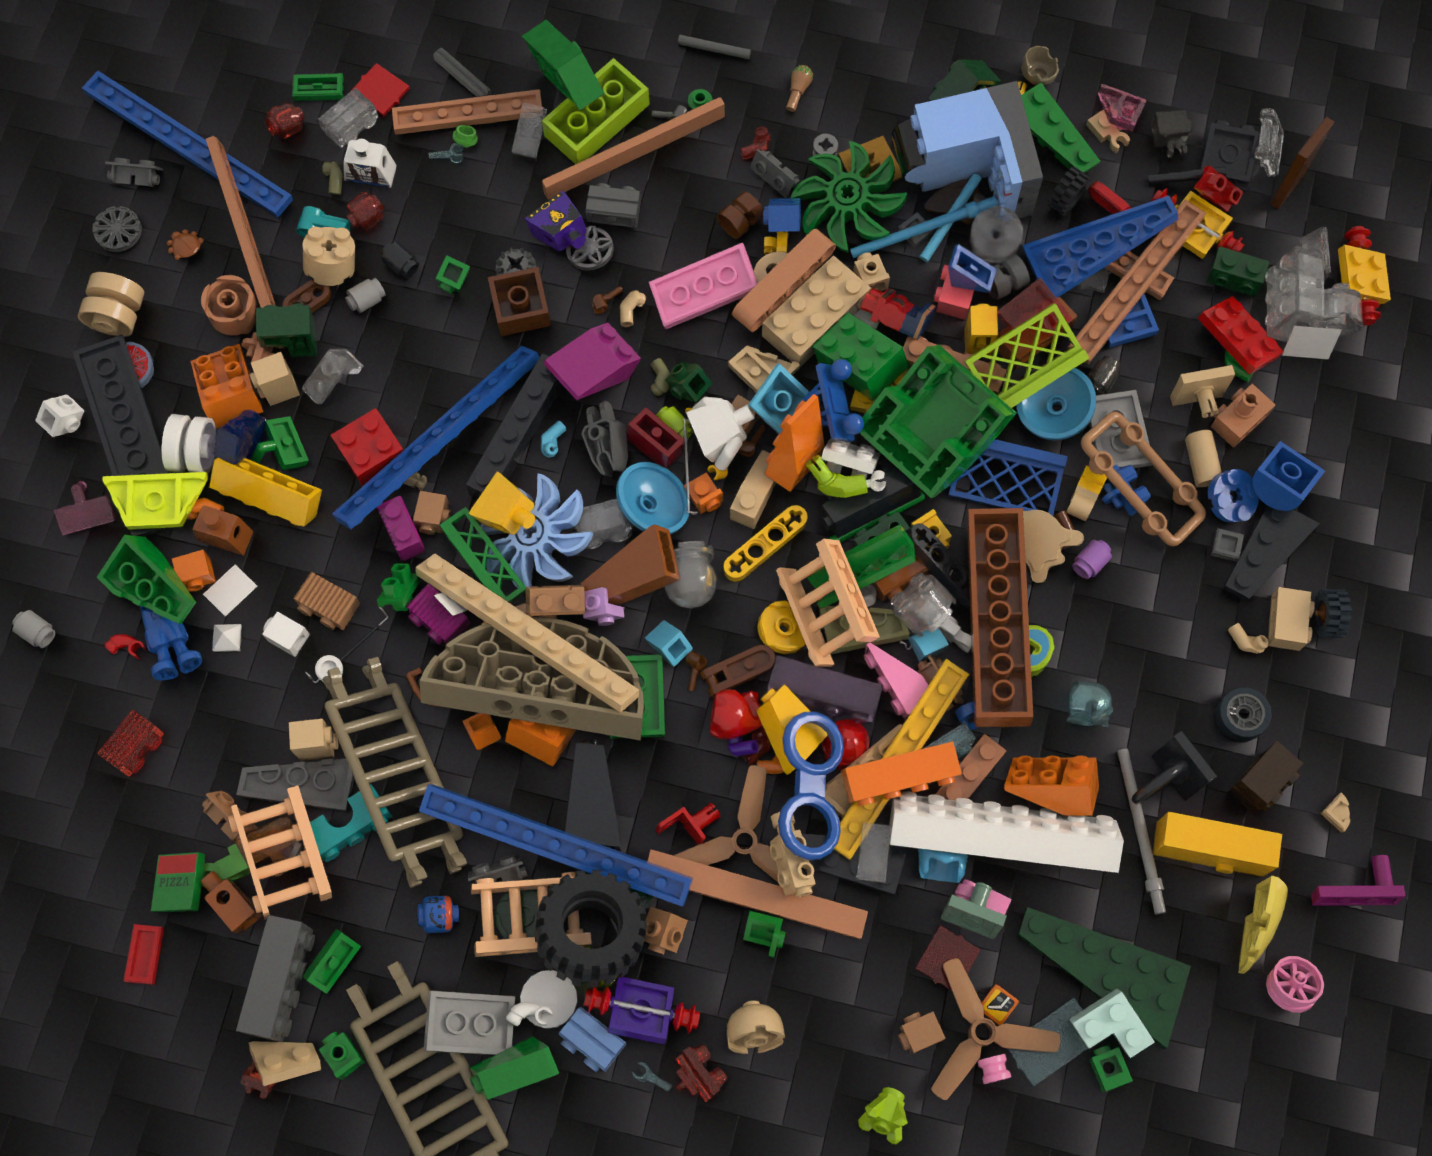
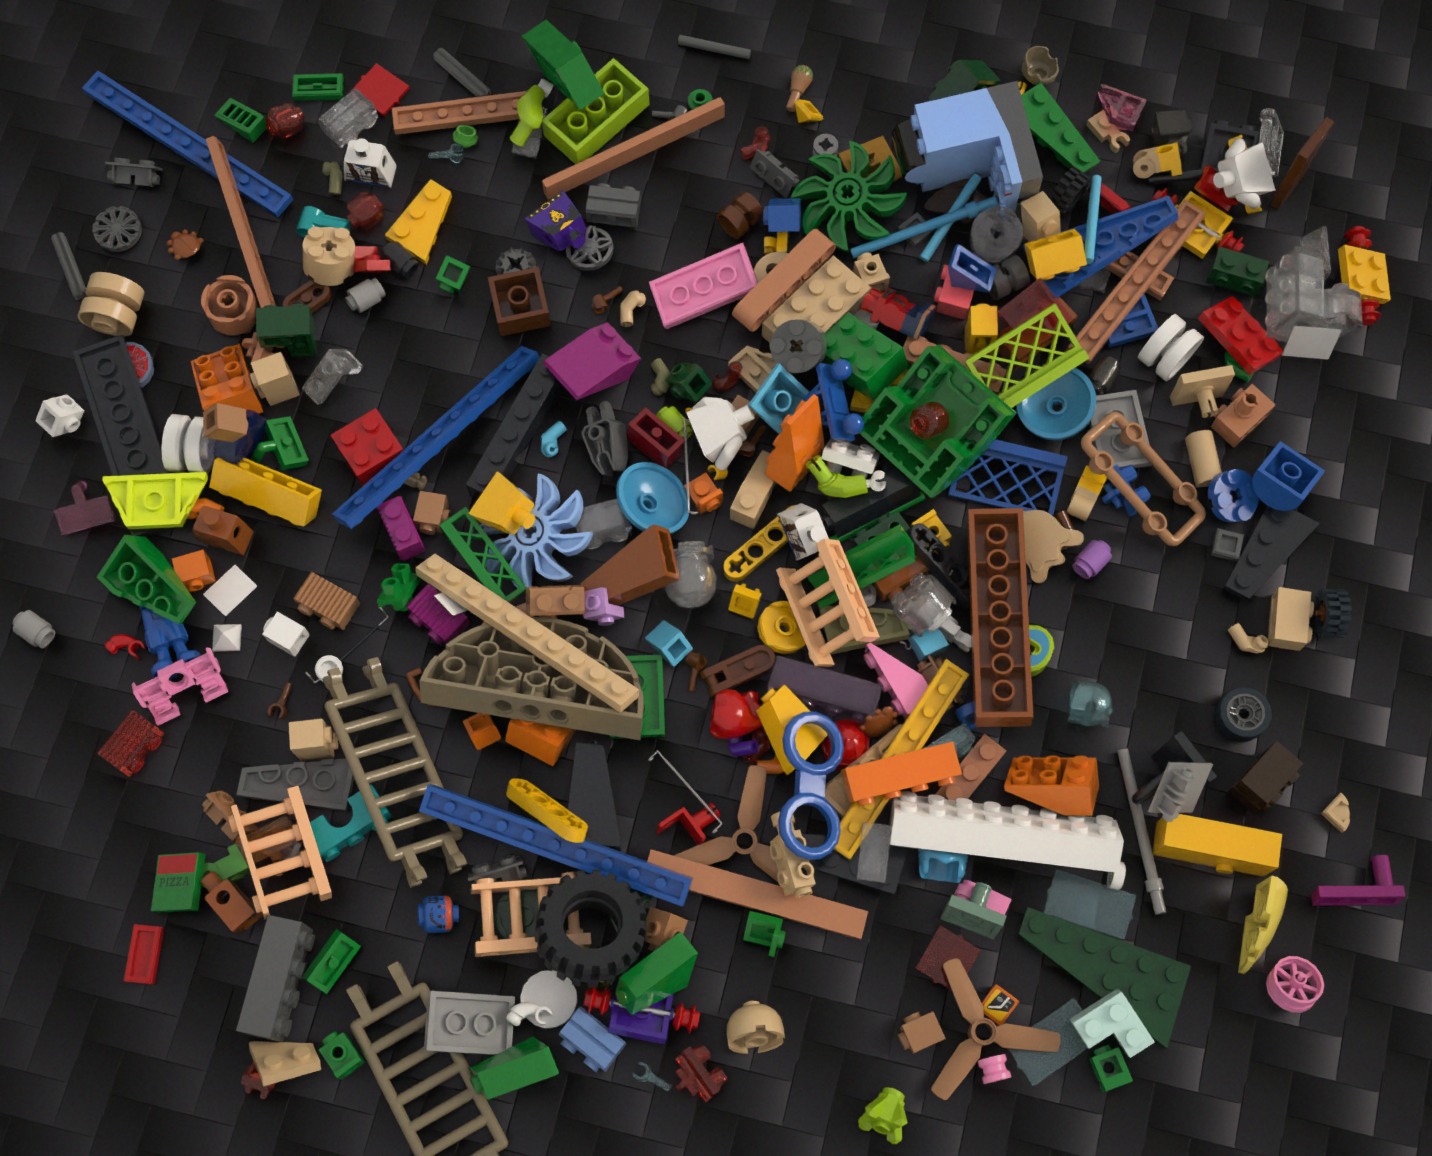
(69, 265): none -> dark grey axle
(155, 689): none -> bright pink piece
(225, 422): none -> medium nougat brick
(252, 132): none -> green slope
(281, 703): none -> reddish brown hand
(368, 260): none -> red bracket
(421, 220): none -> yellow wing
(530, 111): none -> lime arm
(547, 810): none -> yellow beam
(657, 975): none -> green slope
(715, 830): none -> light grey piece
(732, 377): none -> clear red arm
(744, 601): none -> yellow tile
(802, 530): none -> white torso
(807, 112): none -> yellow slope
(813, 346): none -> dark grey brick
(879, 723): none -> dark orange piece
(929, 420): none -> clear red head
(1039, 217): none -> tan brick
(1055, 254): none -> yellow brick
(1089, 904): none -> clear light blue piece
(1092, 218): none -> medium azure bar
(1116, 880): none -> white tile
(1157, 160): none -> leg
(1167, 344): none -> white wheel
(1179, 789): none -> light grey hinge
(1245, 174): none -> white torso

